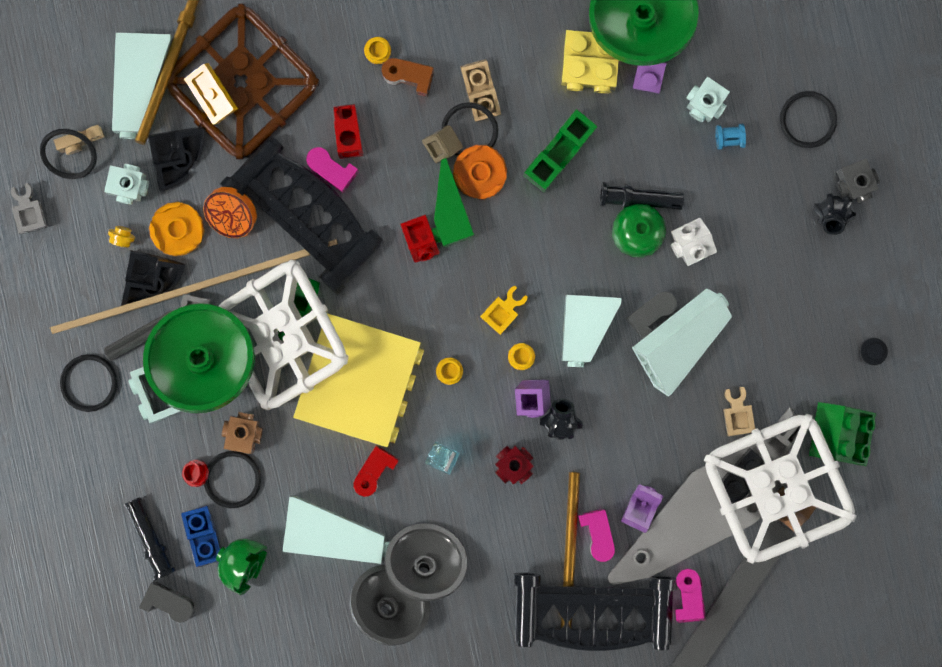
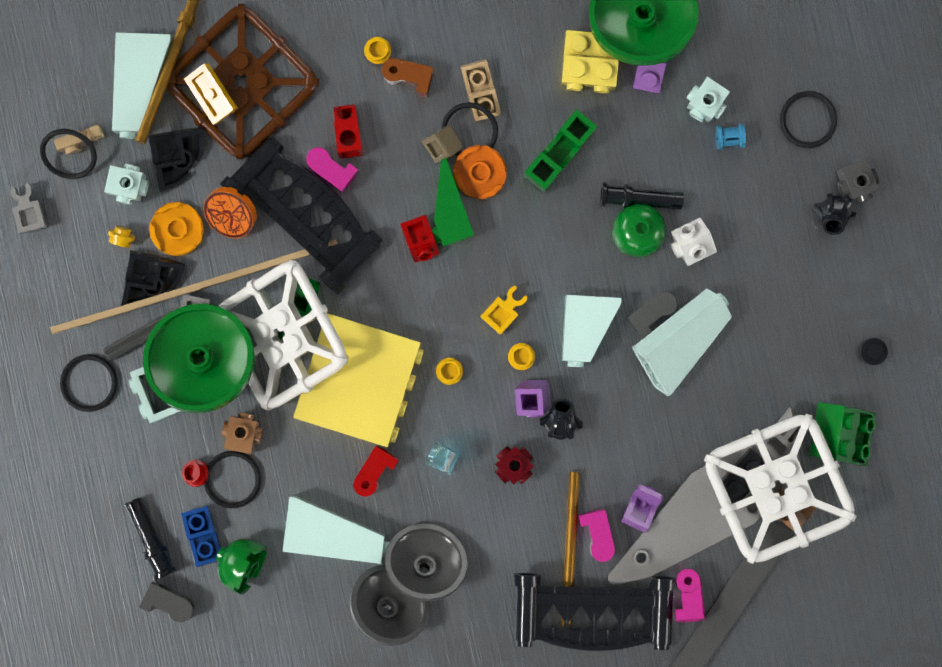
(738, 418): tan plate -> none

